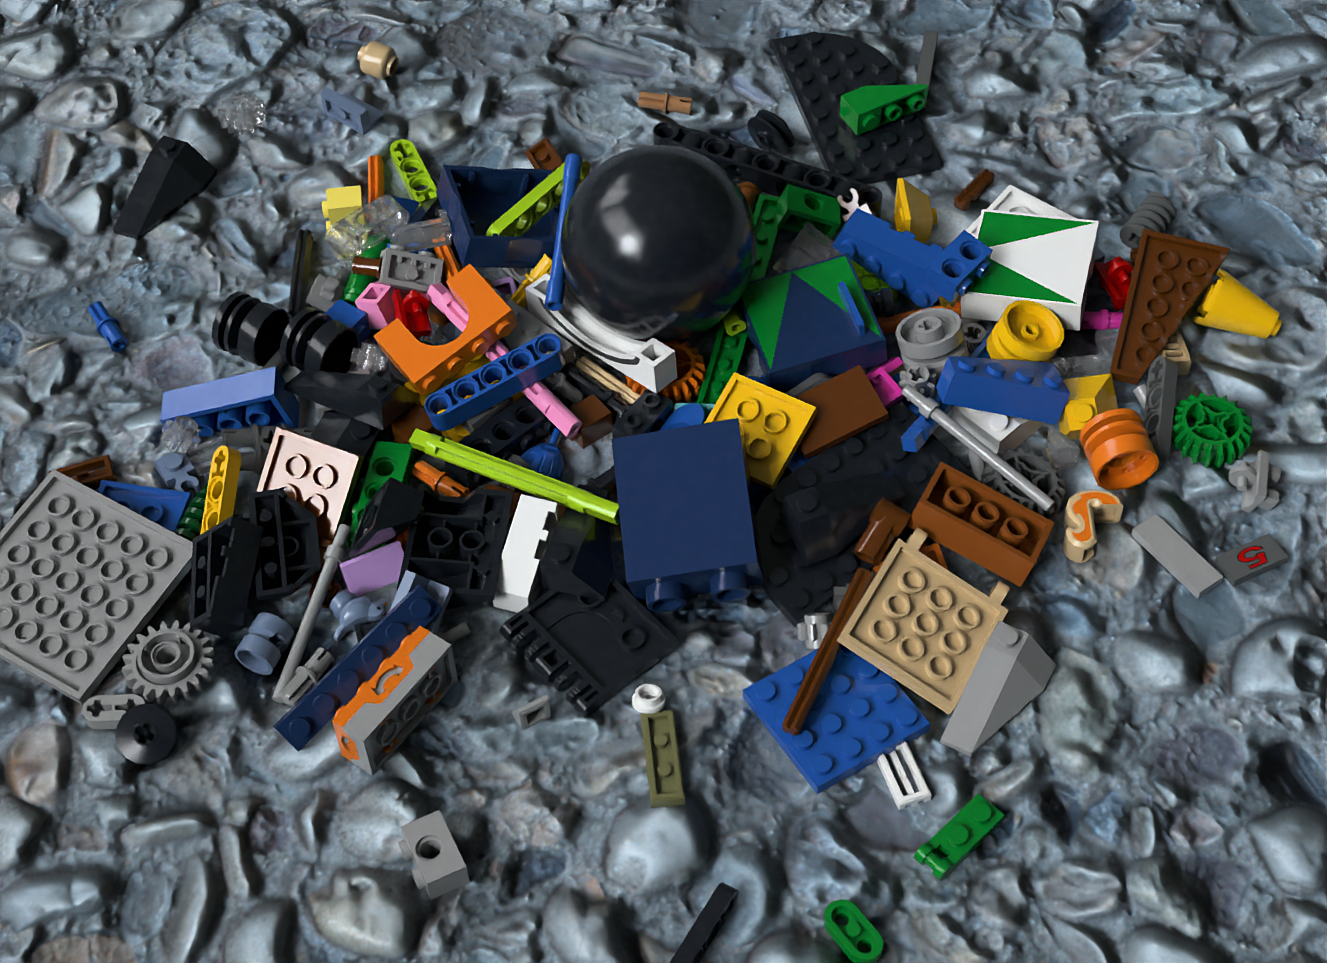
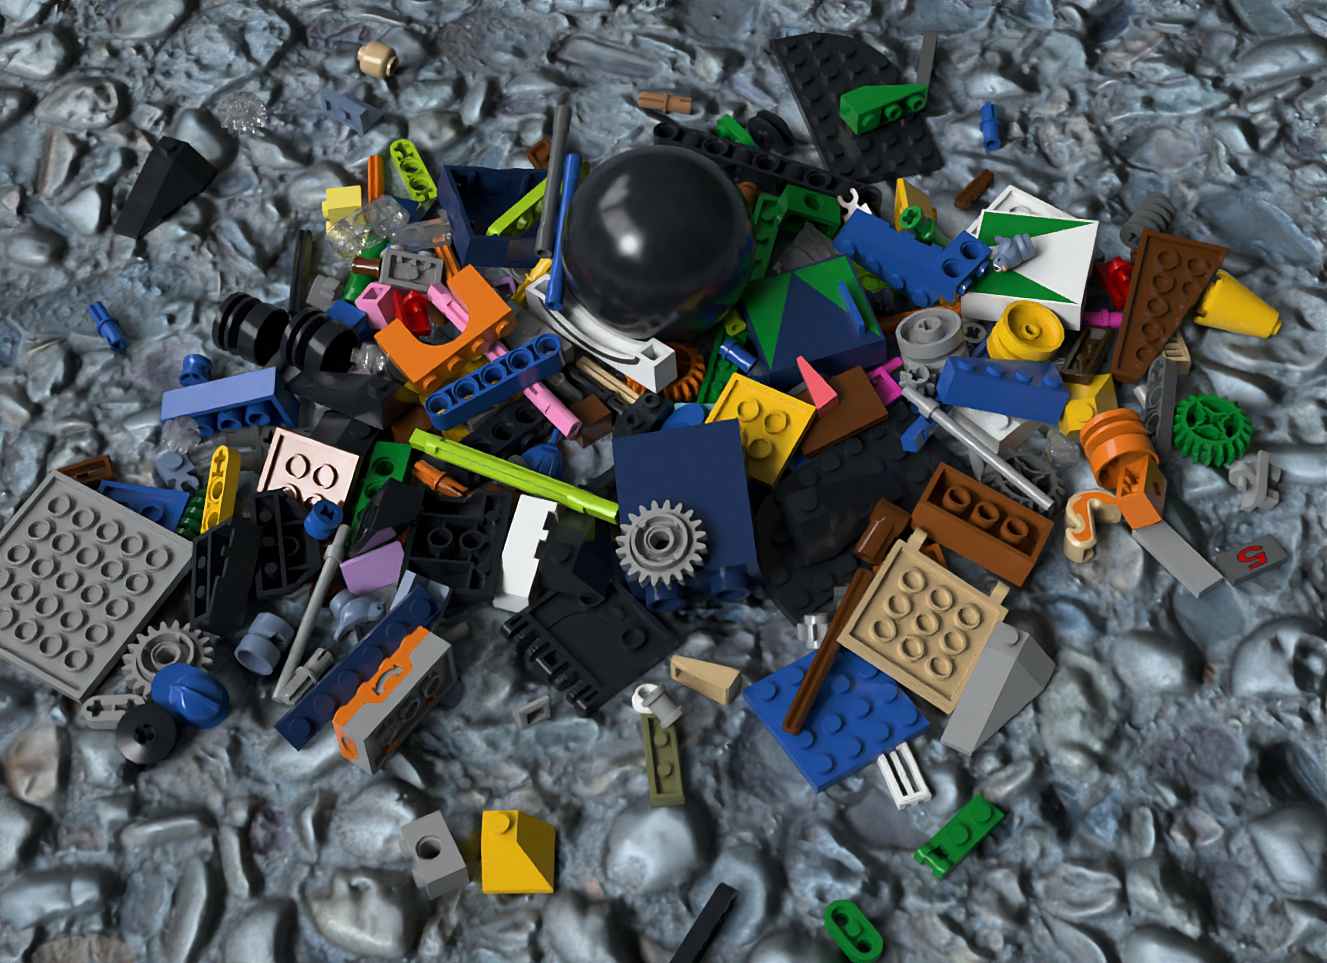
(190, 695): none -> blue piece
(196, 370): none -> blue wheel
(323, 519): none -> blue wheel
(516, 853): none -> yellow slope
(546, 231): none -> dark grey piece
(663, 706): none -> light grey bush
(668, 563): none -> light grey gear
(709, 679): none -> tan slope
(731, 130): none -> green plate
(737, 355): none -> blue pin
(821, 393): none -> coral piece
(923, 227): none -> green pin
(990, 127): none -> blue axle
(1012, 252): none -> sand blue animal
(1086, 355): none -> dark brown tile
(1141, 492): none -> orange brick

